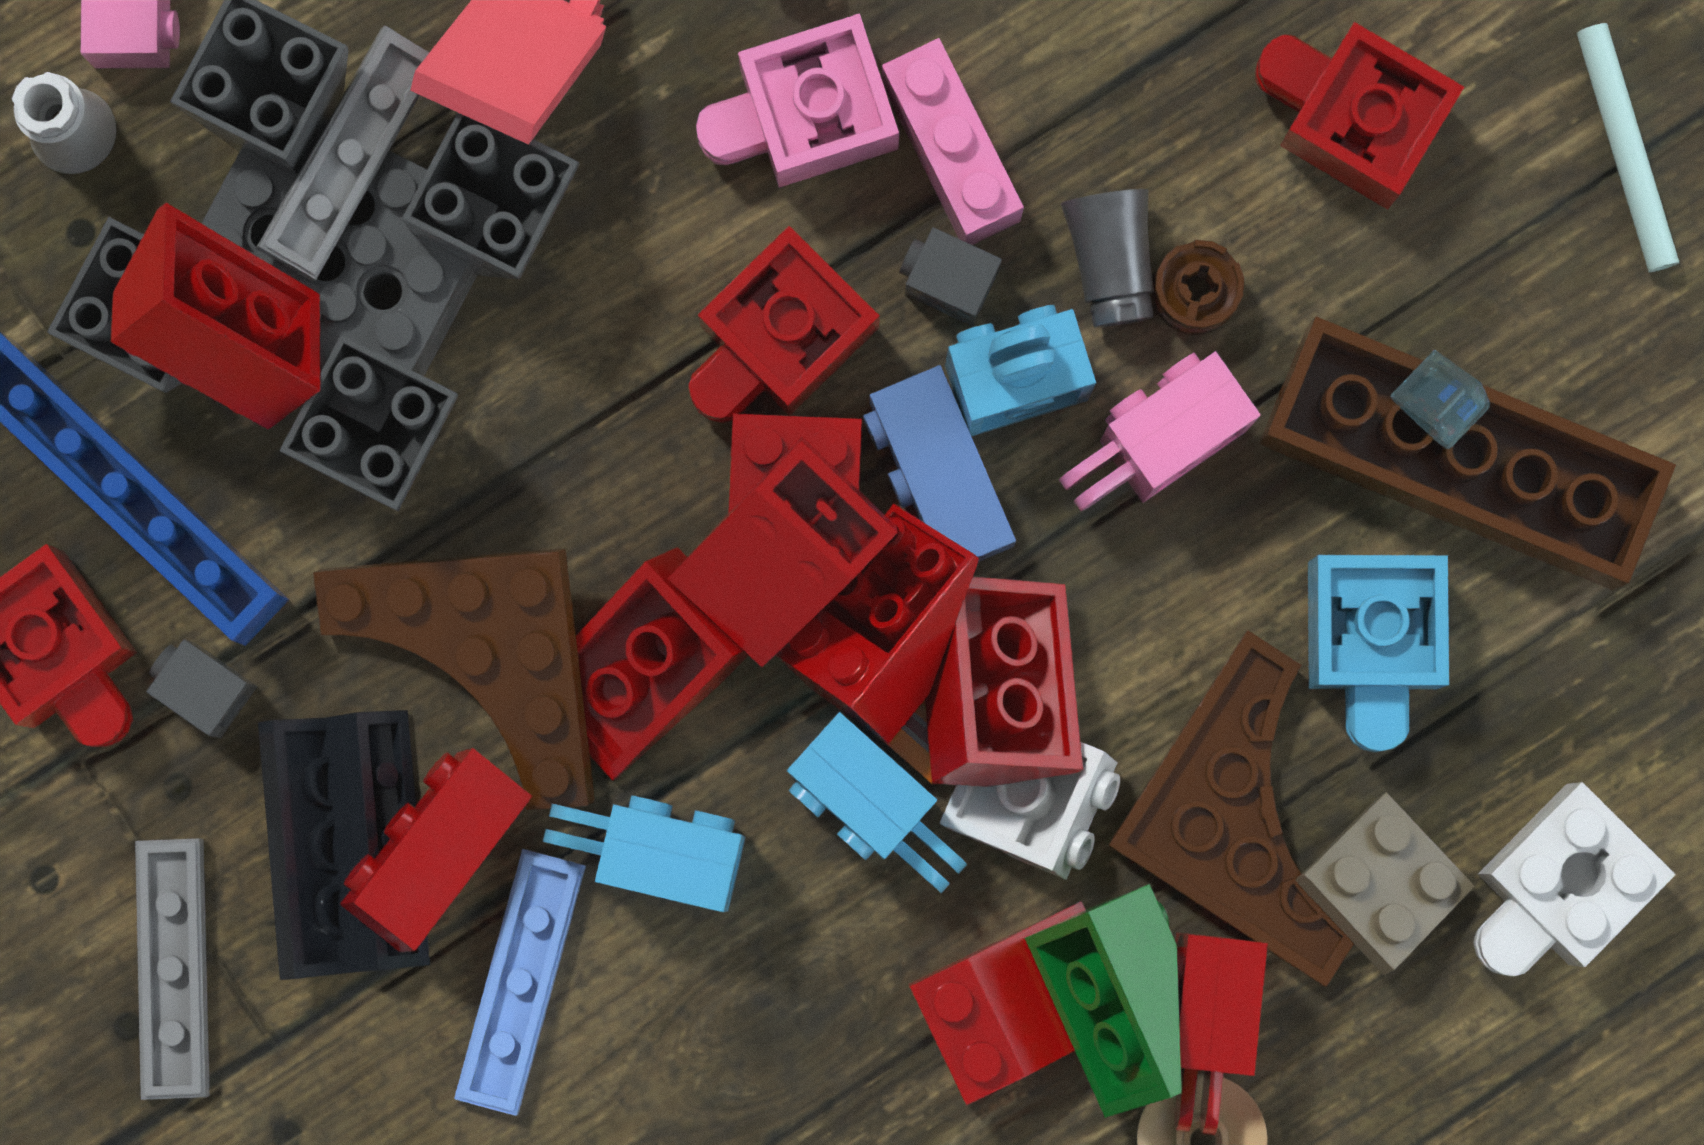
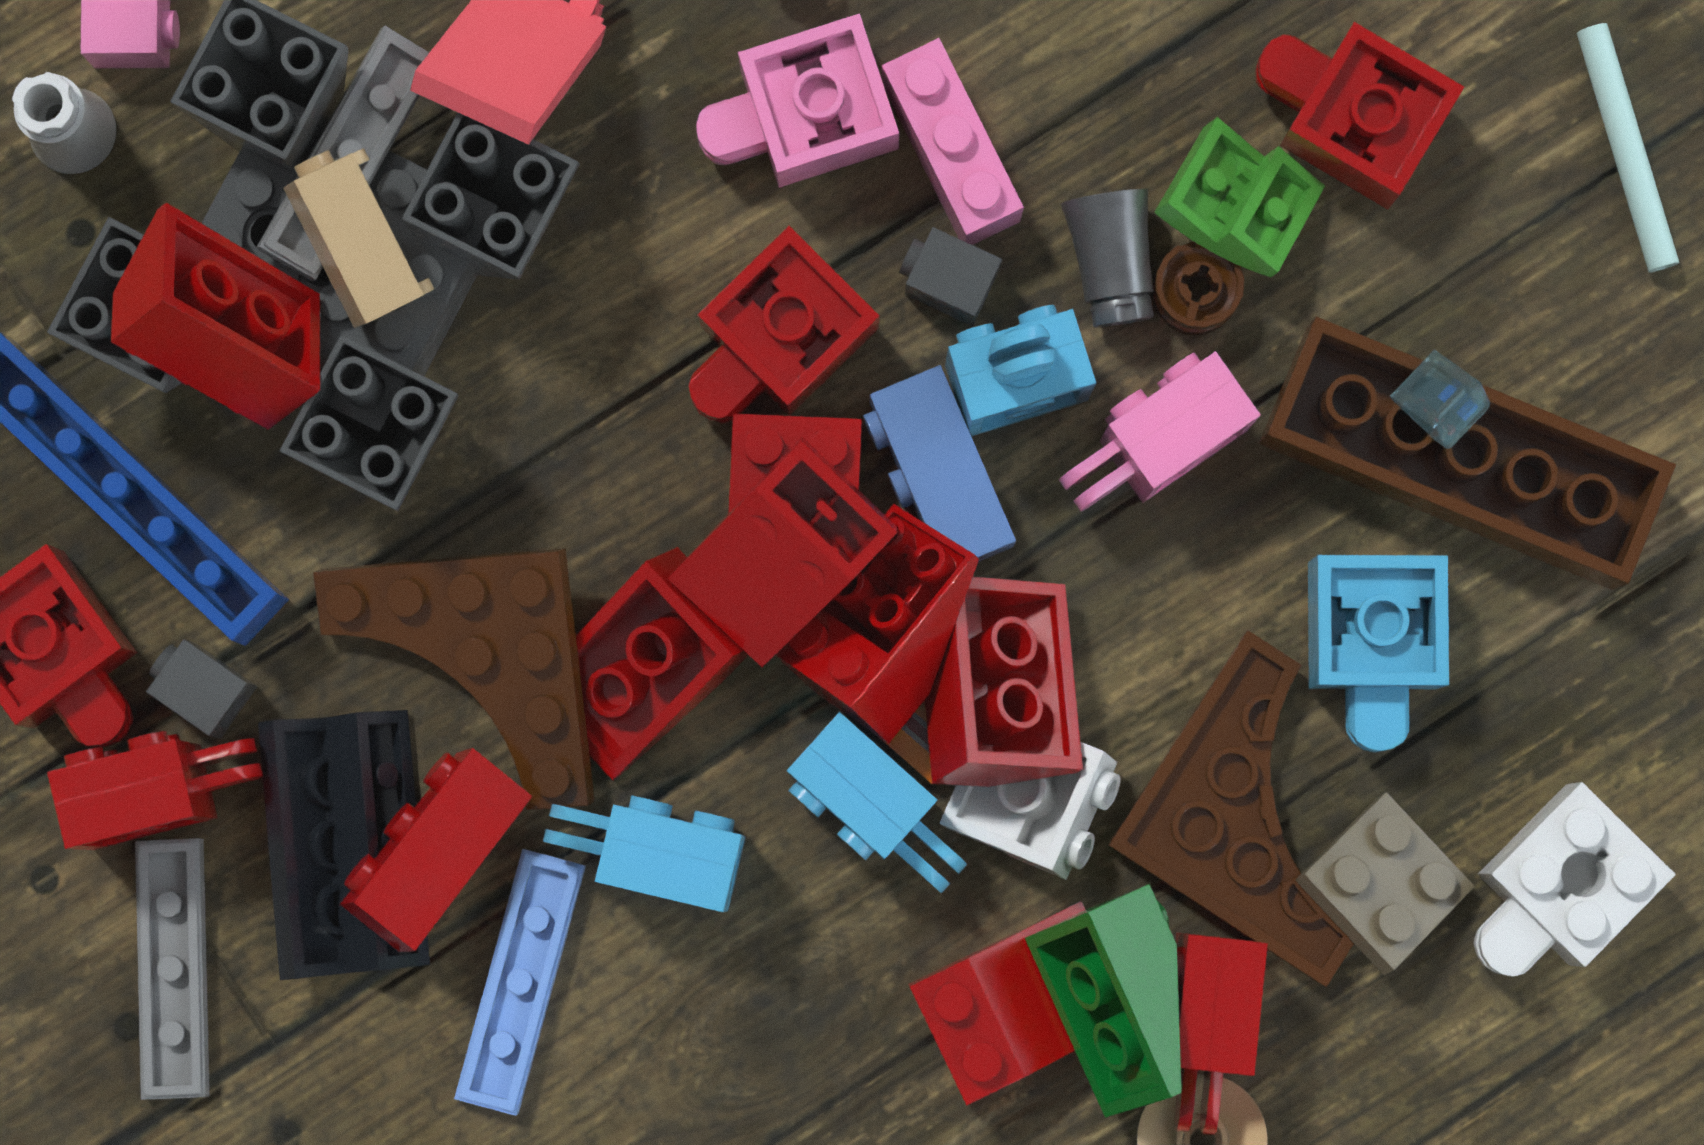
(143, 791): none -> red brick
(352, 237): none -> tan brick
(1240, 200): none -> bright green slope

